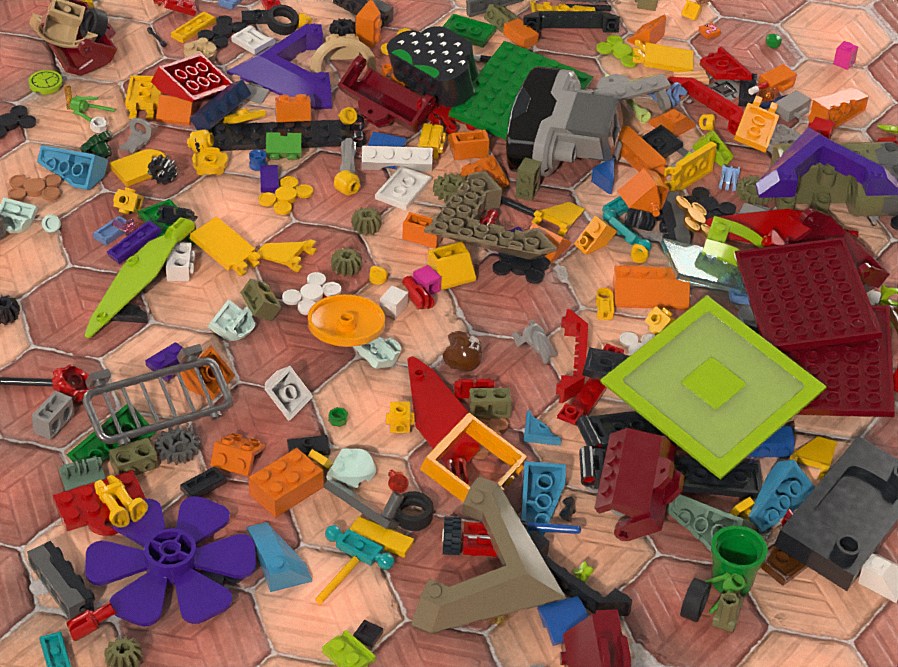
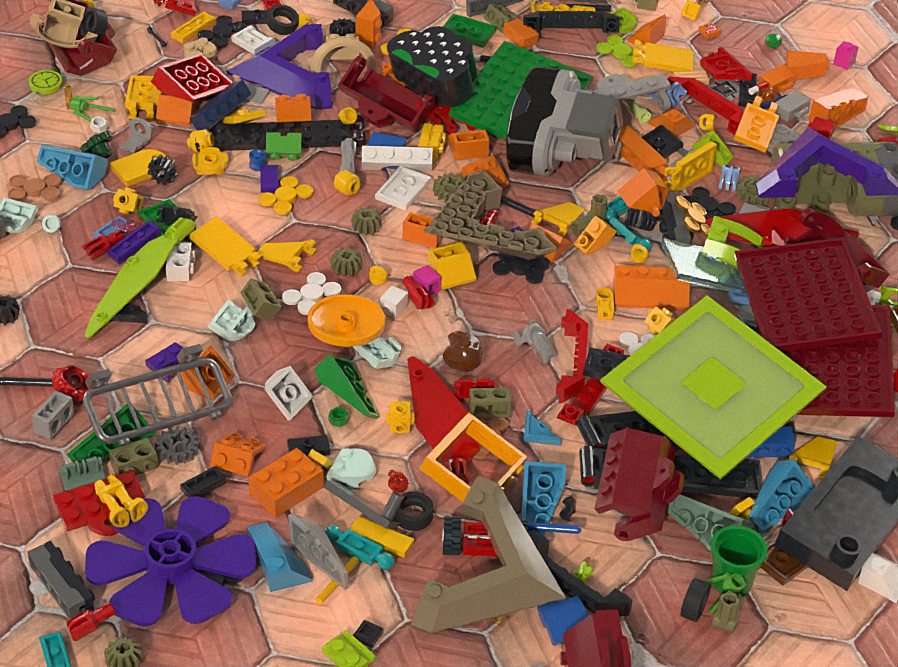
(101, 244): none -> red arm
(315, 546): none -> light grey wedge
(343, 379): none -> green wedge
(528, 179): olive brick -> none
(598, 208): none -> olive piece
(604, 176): blue slope -> none
(628, 21): none -> lime tile
(807, 64): none -> orange slope

